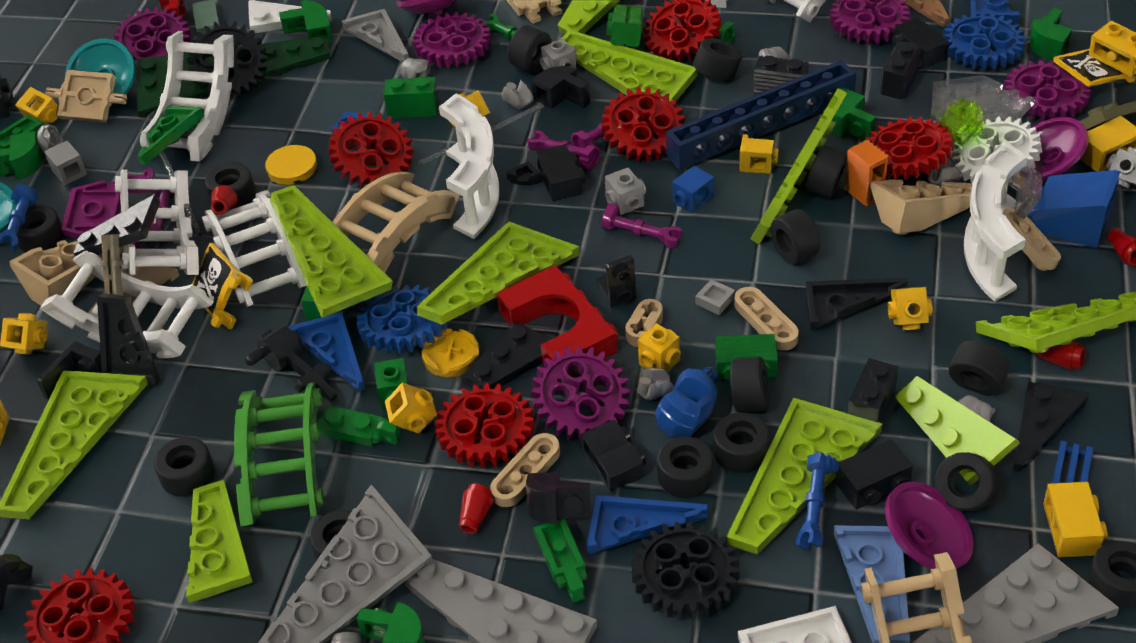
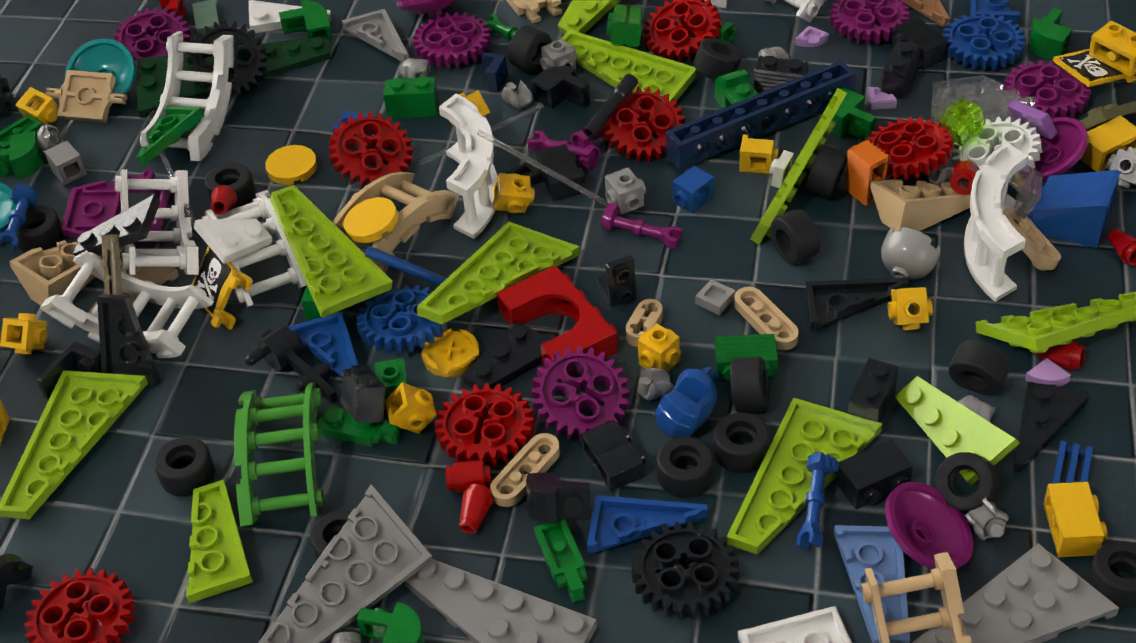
(233, 237): none -> white wing
(363, 394): none -> black brick
(371, 219): none -> yellow tile
(404, 266): none -> blue bar
(464, 473): none -> red brick
(494, 70): none -> dark blue bracket
(512, 193): none -> yellow brick
(542, 167): none -> clear axle
(602, 117): none -> black piece
(733, 88): none -> green brick
(780, 168): none -> white plate
(812, 37): none -> lavender tile
(880, 100): none -> lavender tile
(909, 253): none -> light grey cylinder
(961, 170): none -> red brick
(987, 520): none -> light grey arm
(1035, 117): none -> medium lavender tile
(1048, 373): none -> lavender tile

